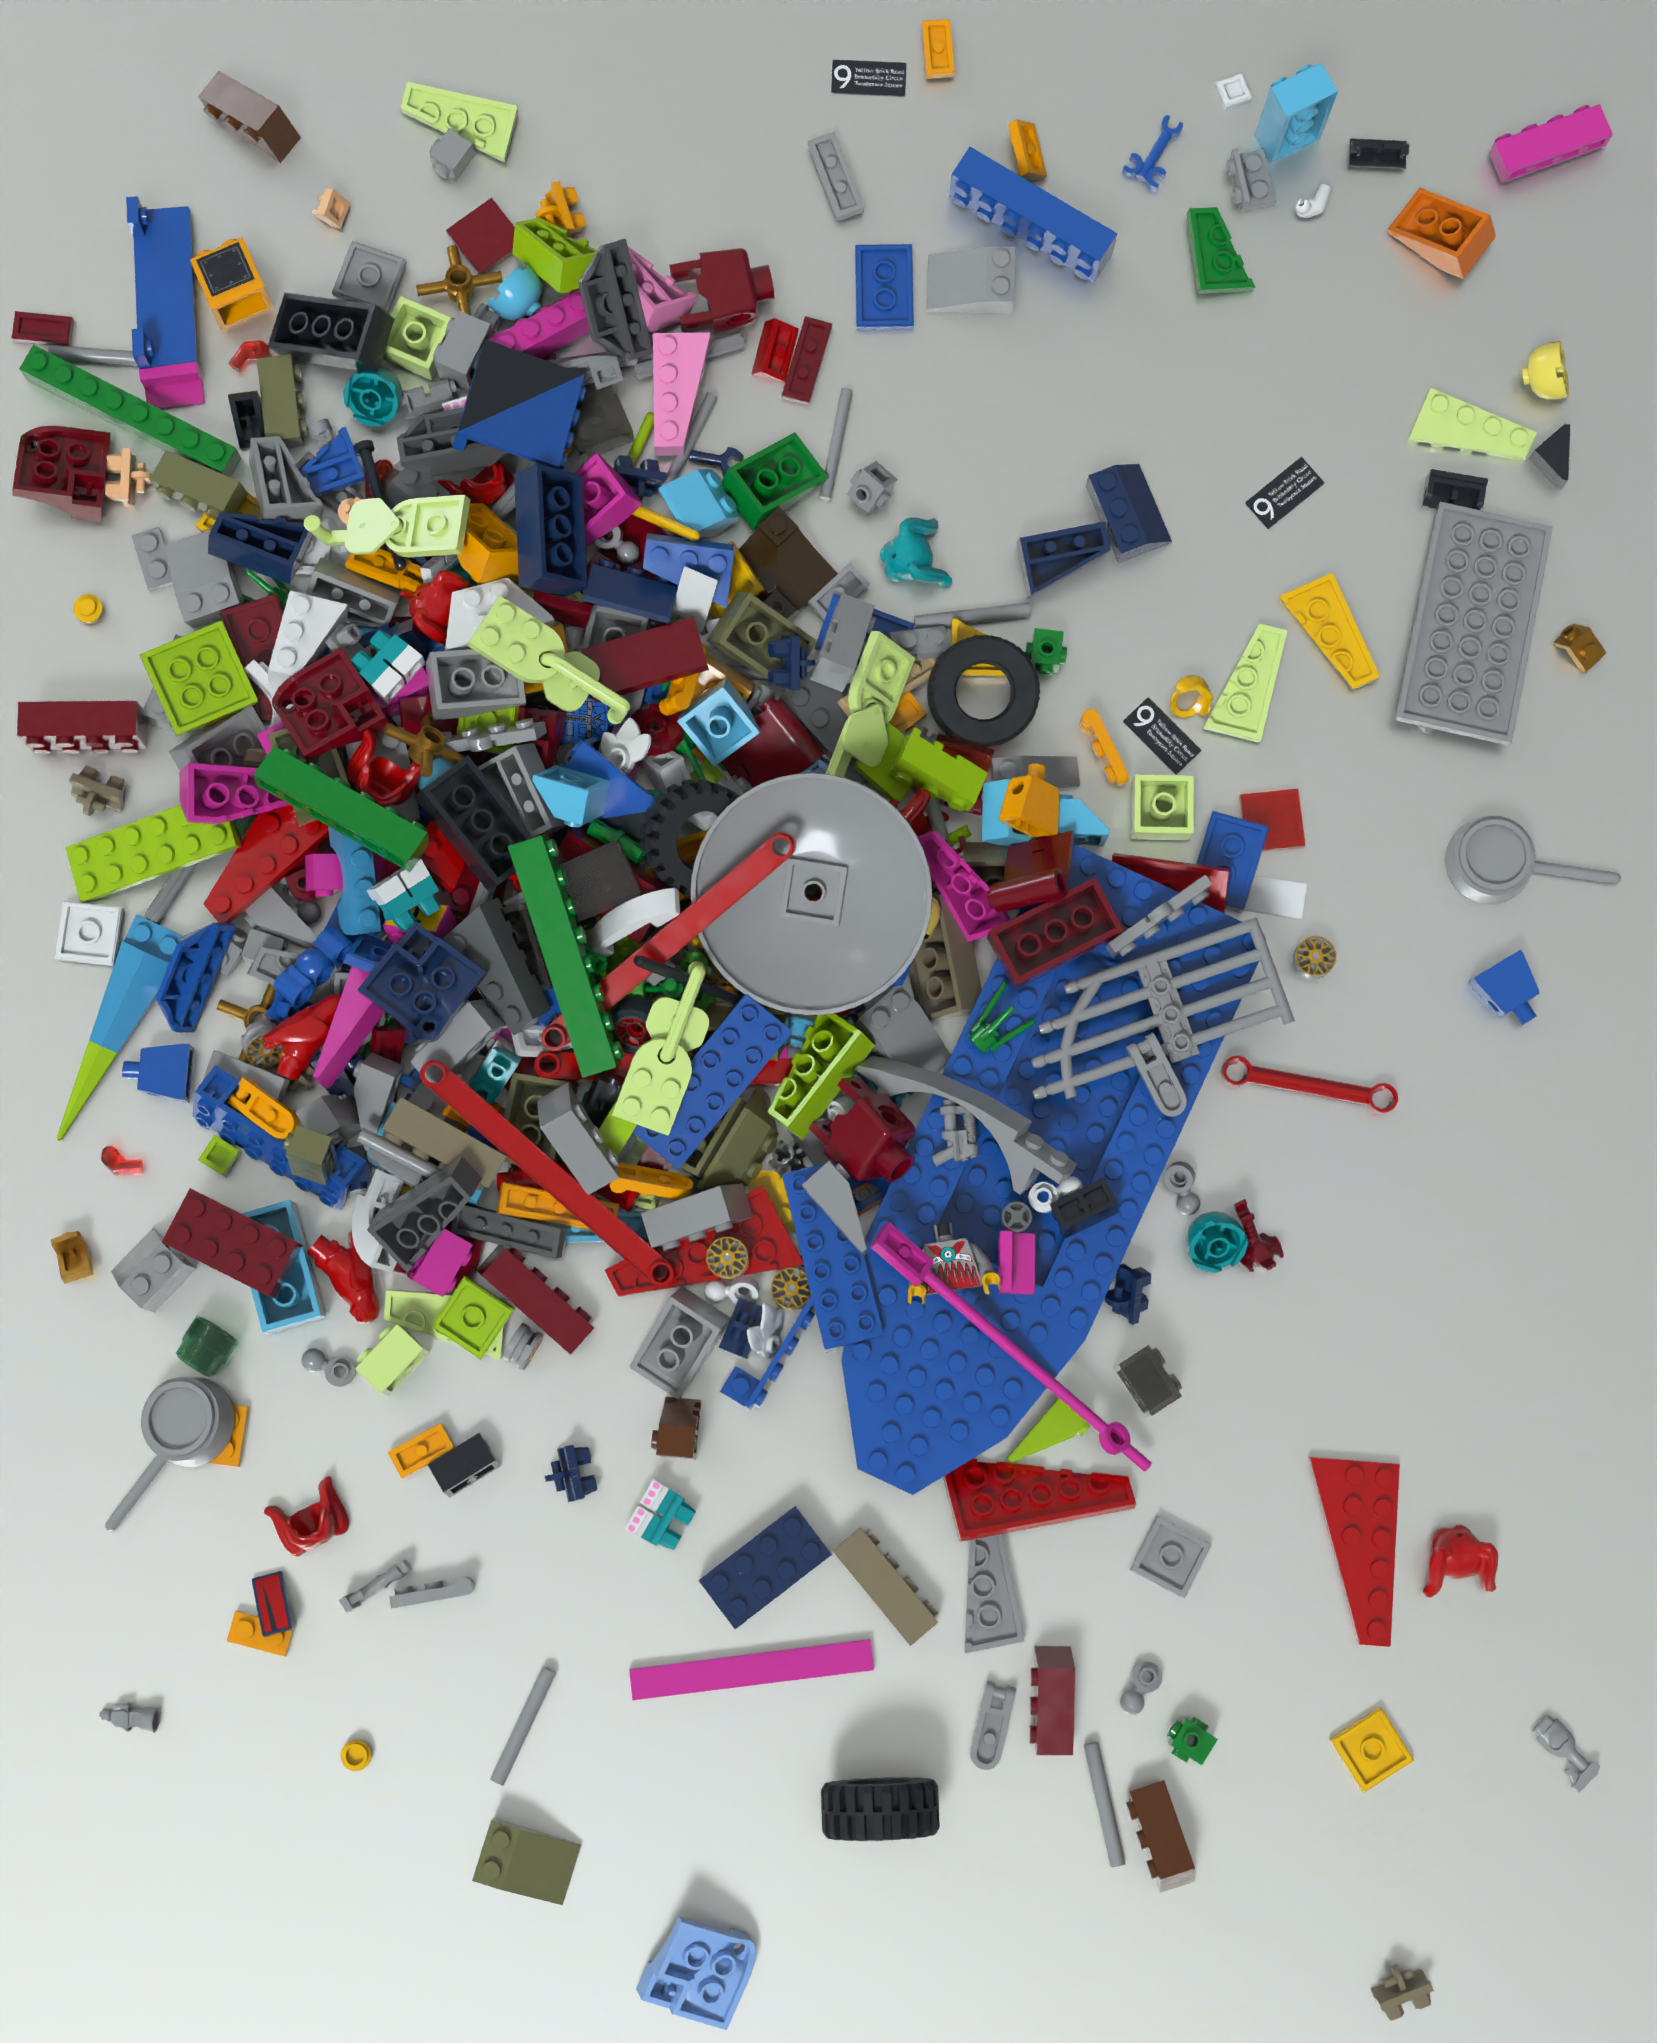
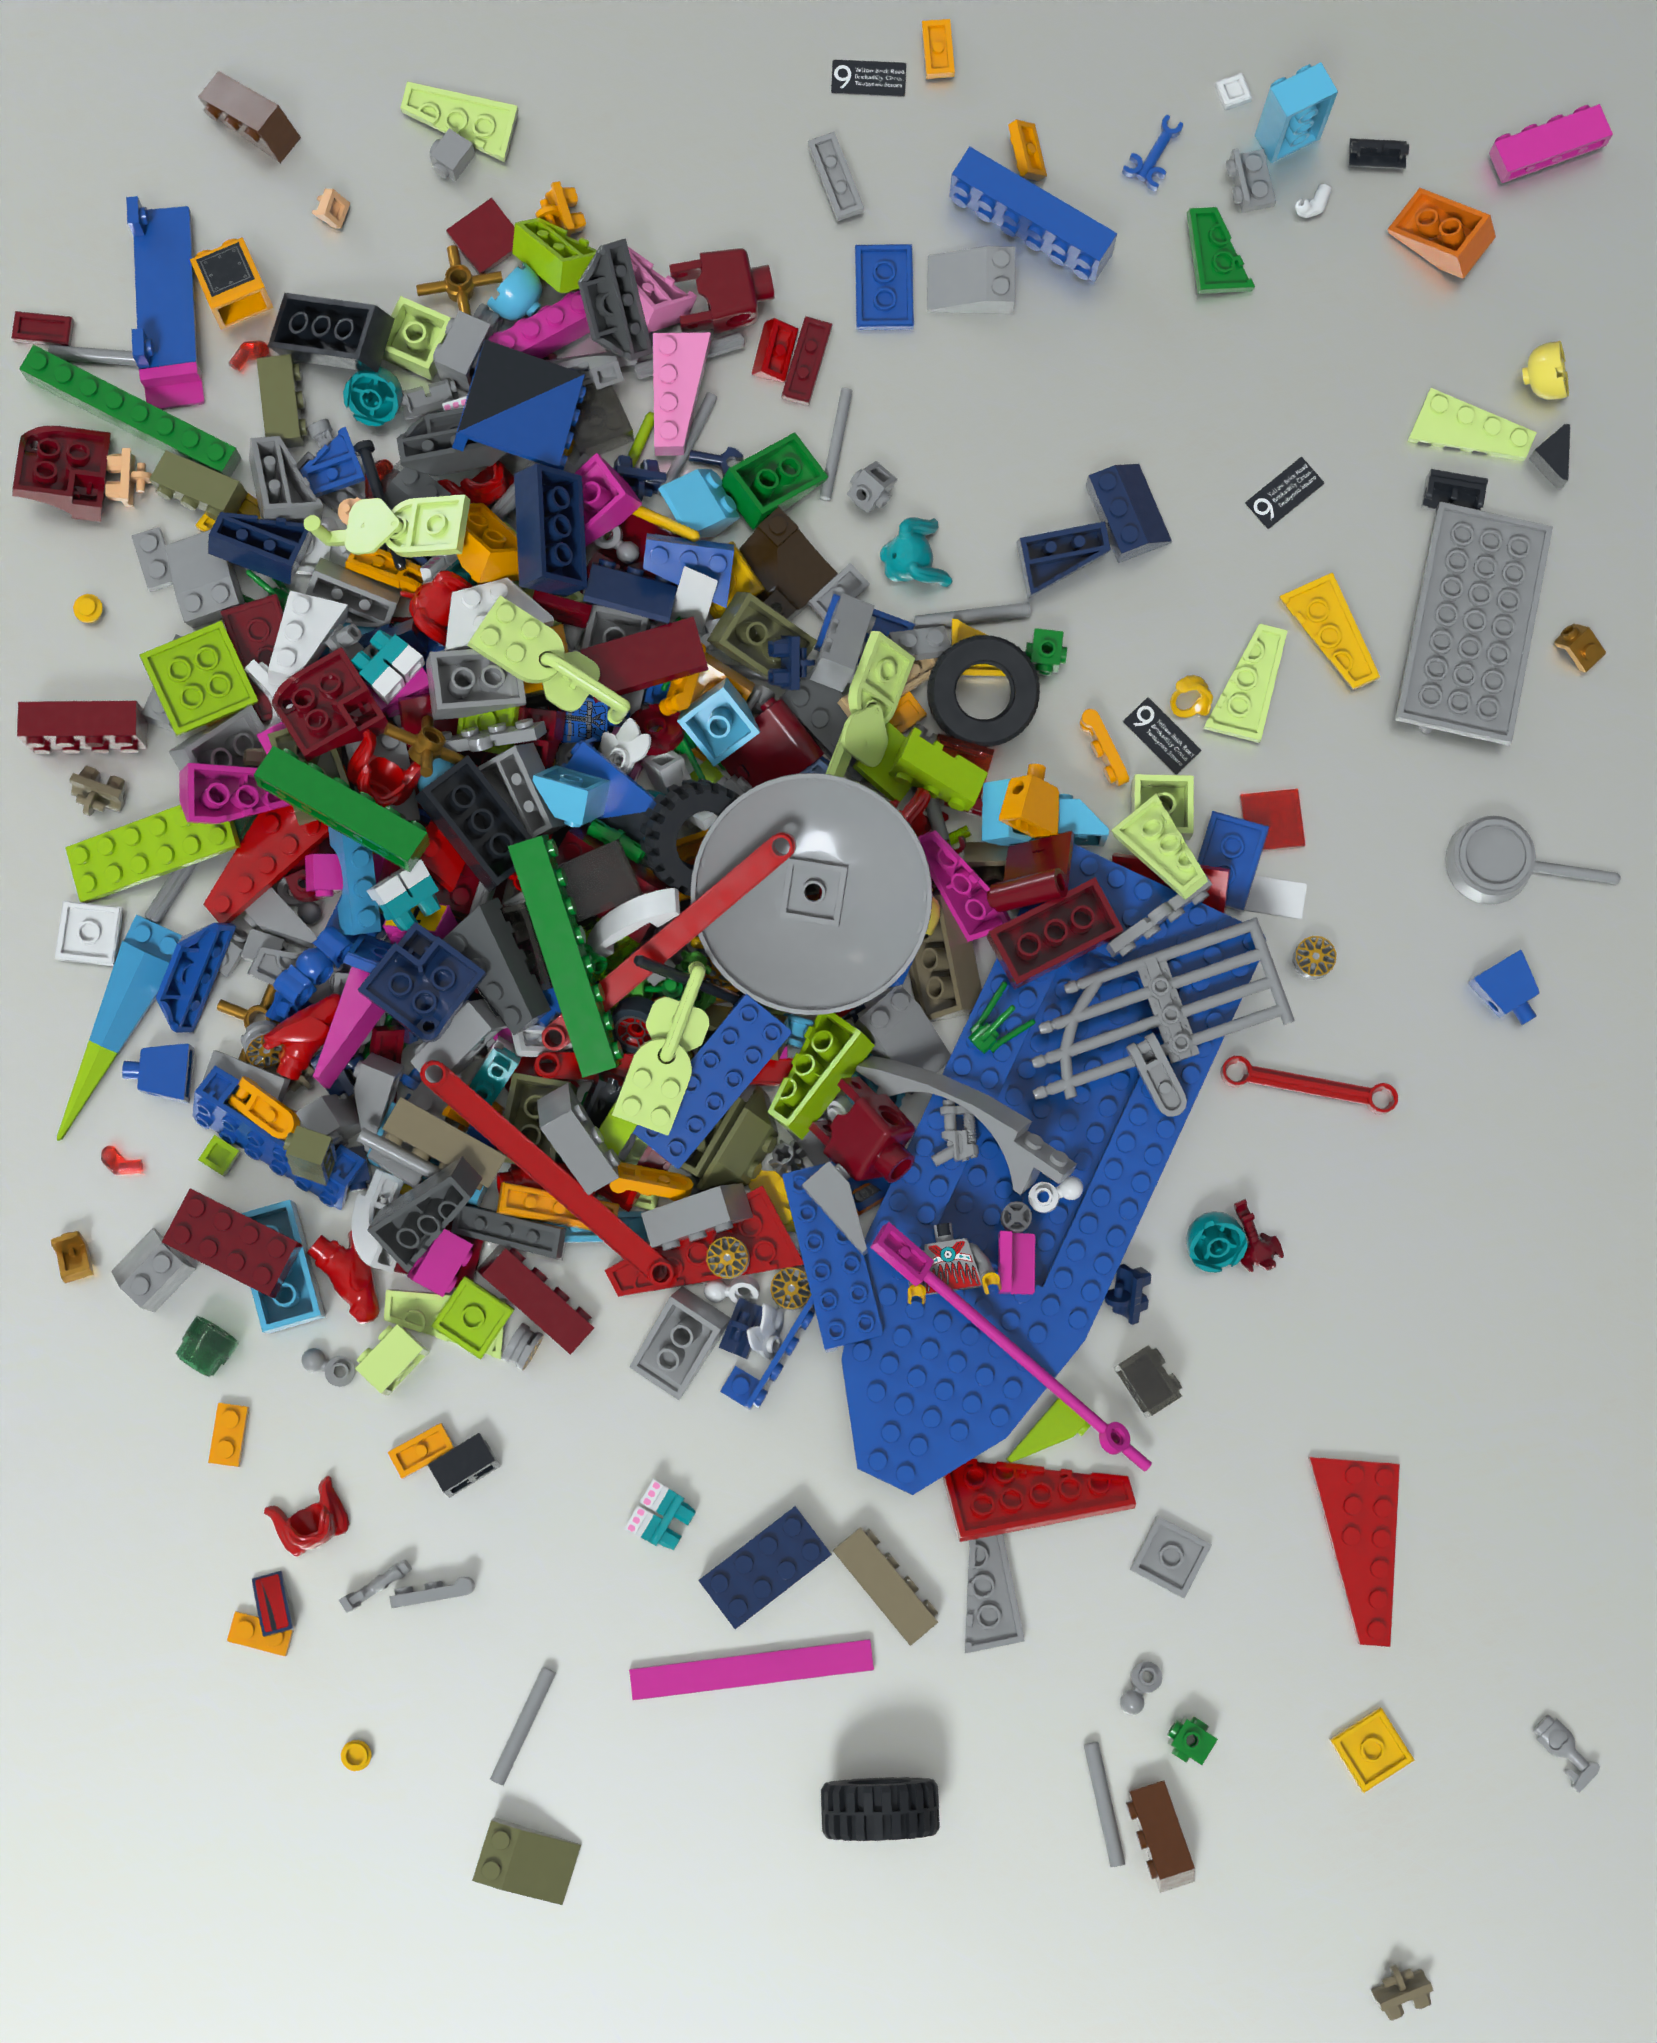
(126, 1717): light grey piece -> none
(183, 1424): light grey piece -> none
(247, 416): black slope -> none
(369, 276): light grey plate -> none
(567, 1474): dark blue hips -> none
(677, 1429): reddish brown wedge -> none
(699, 1972): light blue slope -> none
(991, 1726): light grey plate -> none
(1052, 1700): dark red wedge -> none
(1059, 772): light grey slope -> none
(1084, 1208): black hinge -> none
(1160, 846): none -> yellowish green wing
(1187, 1202): light grey plate -> none
(1460, 1555): red hair -> none

